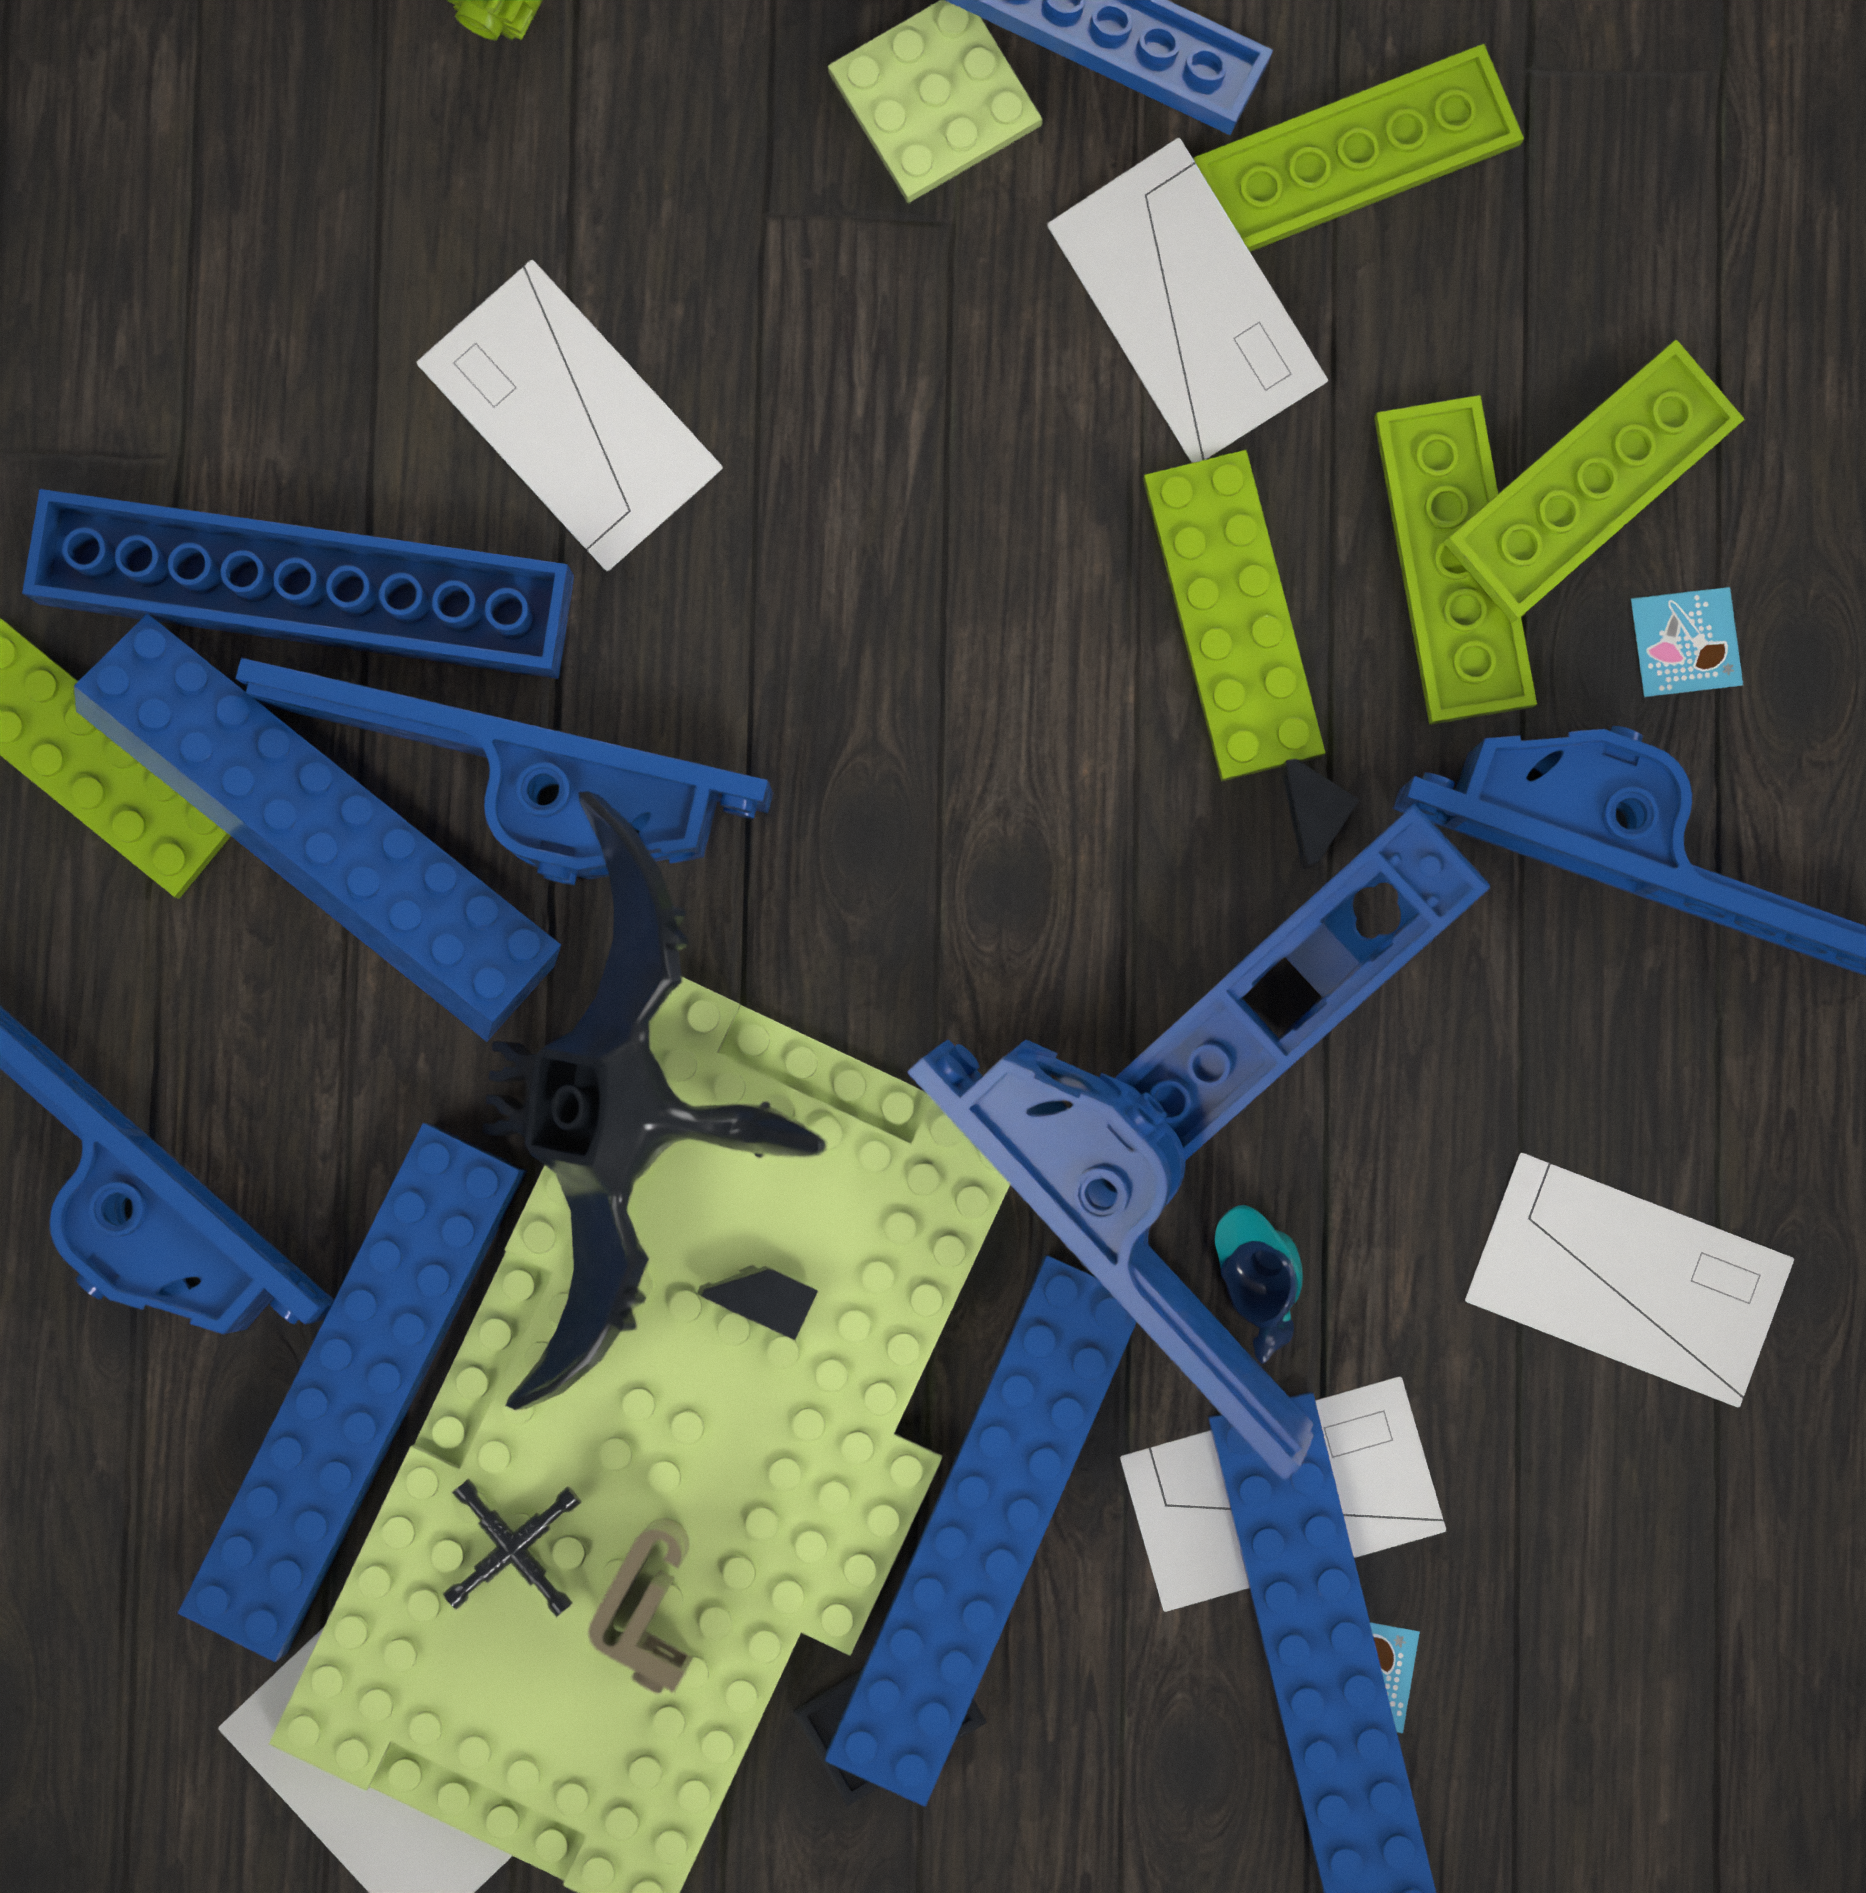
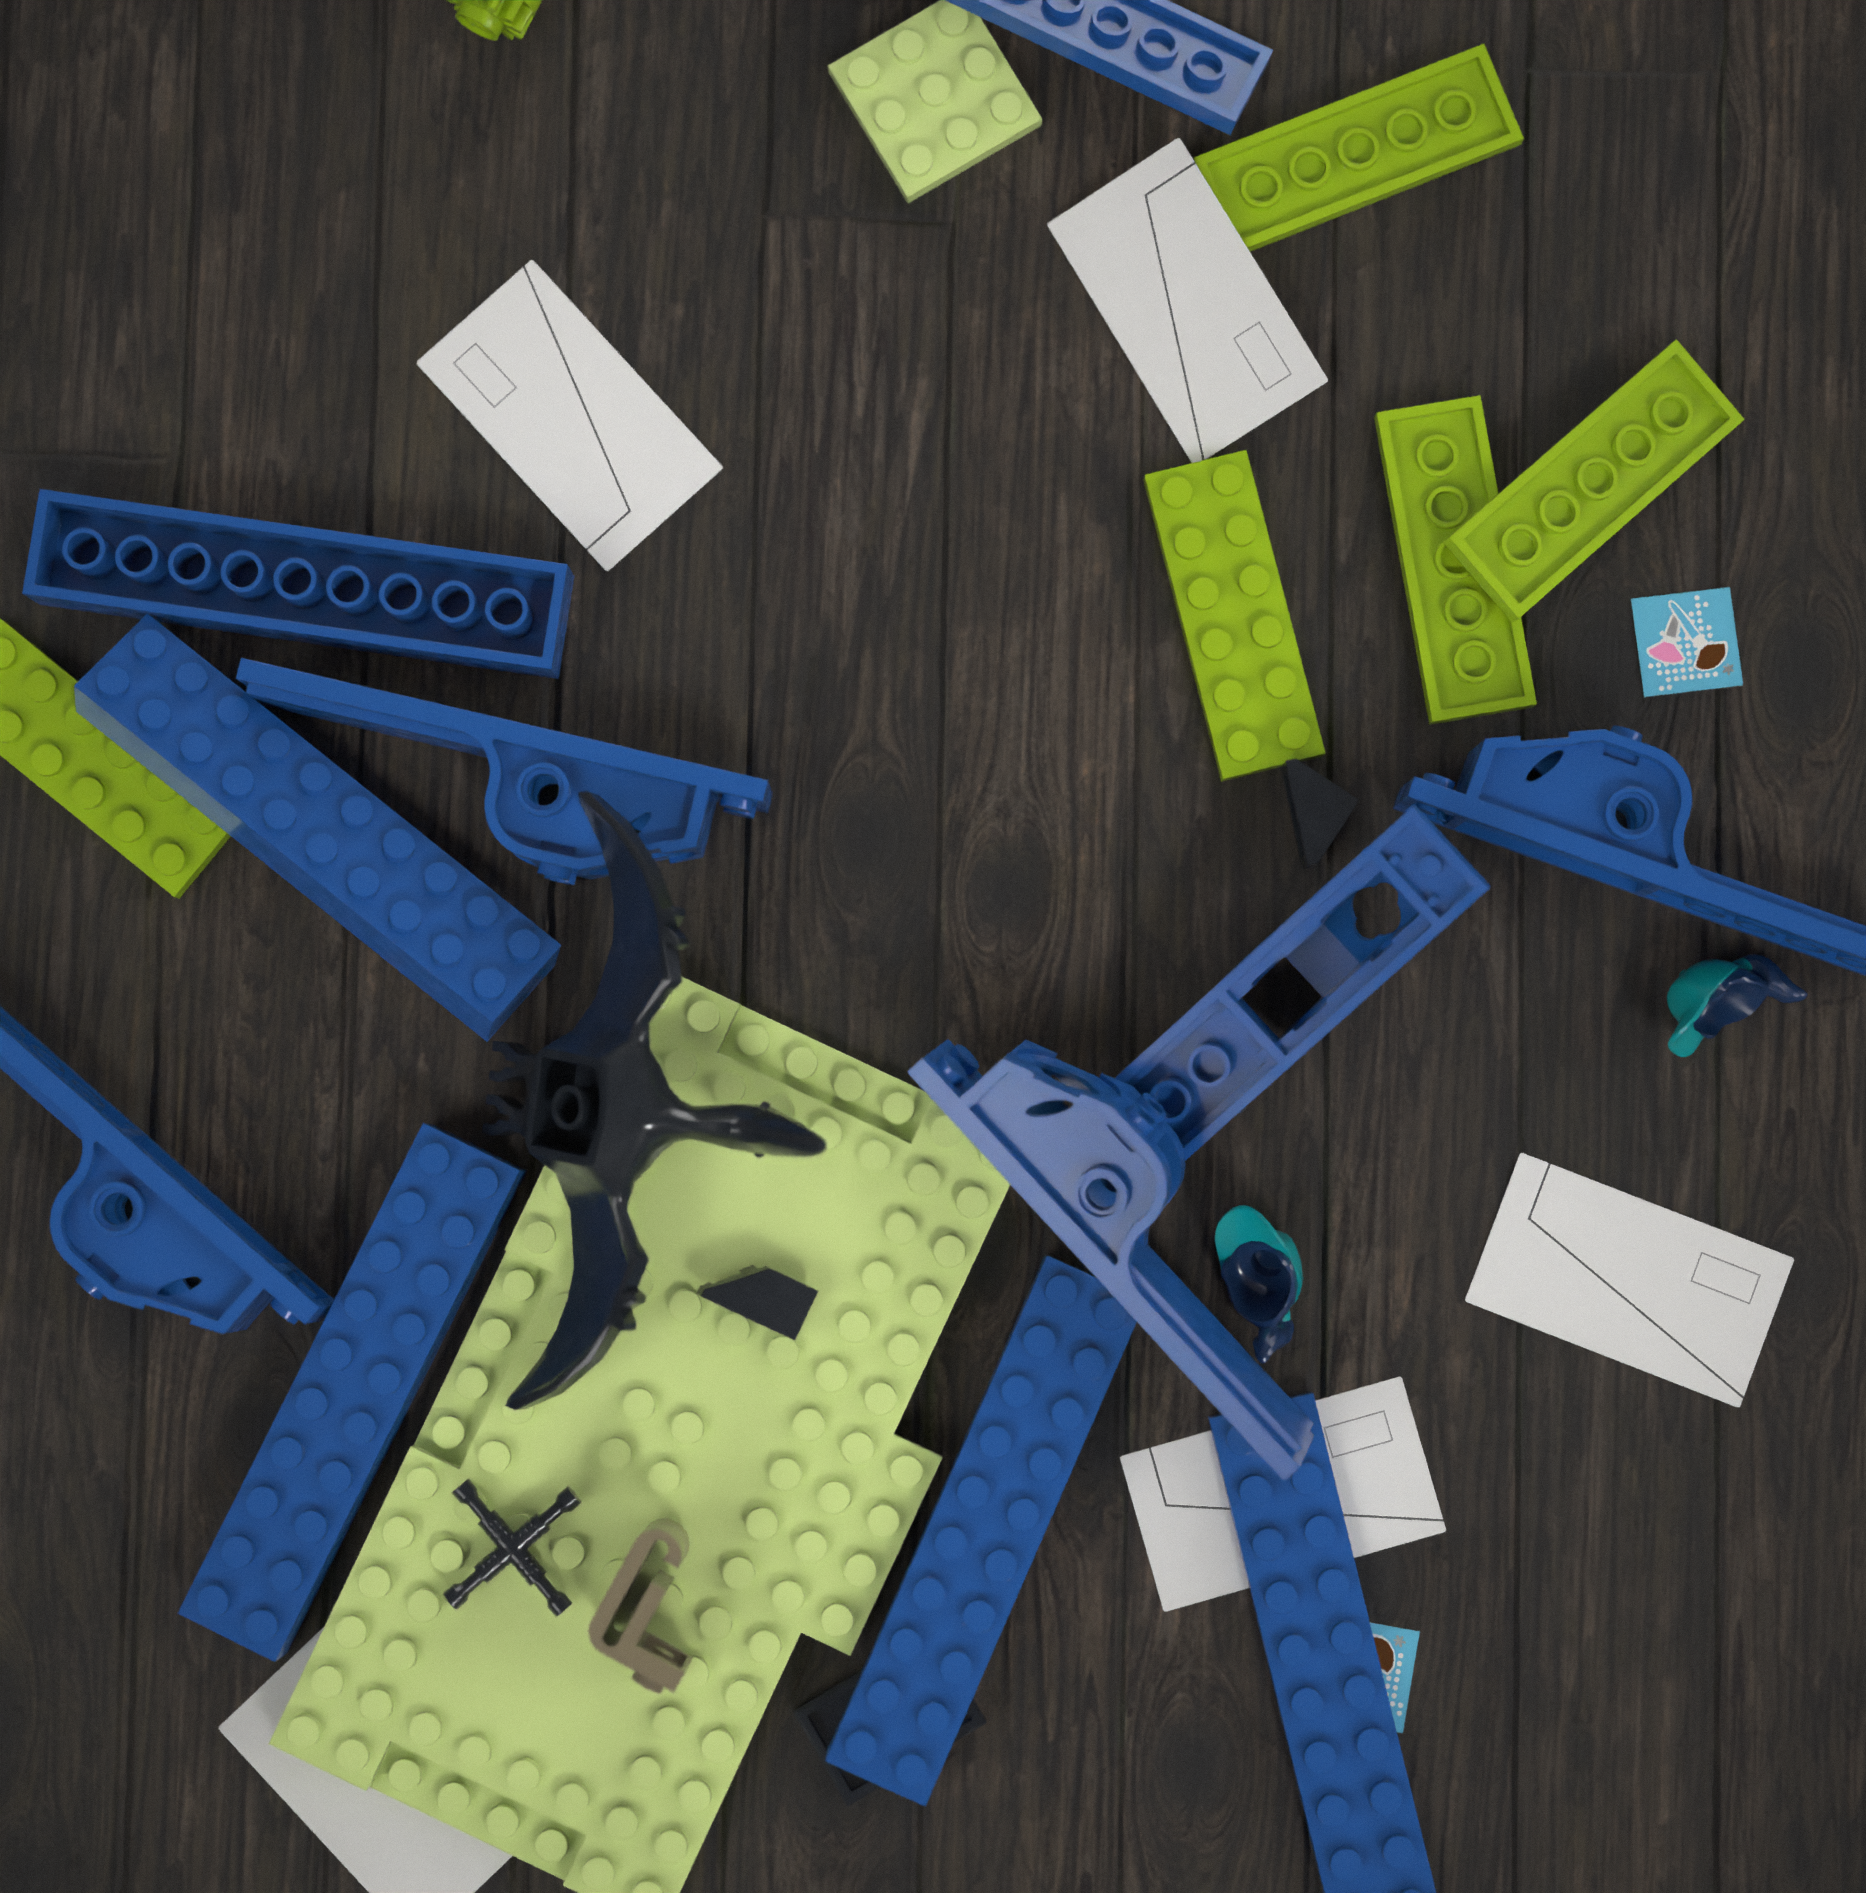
(1723, 993): none -> hair

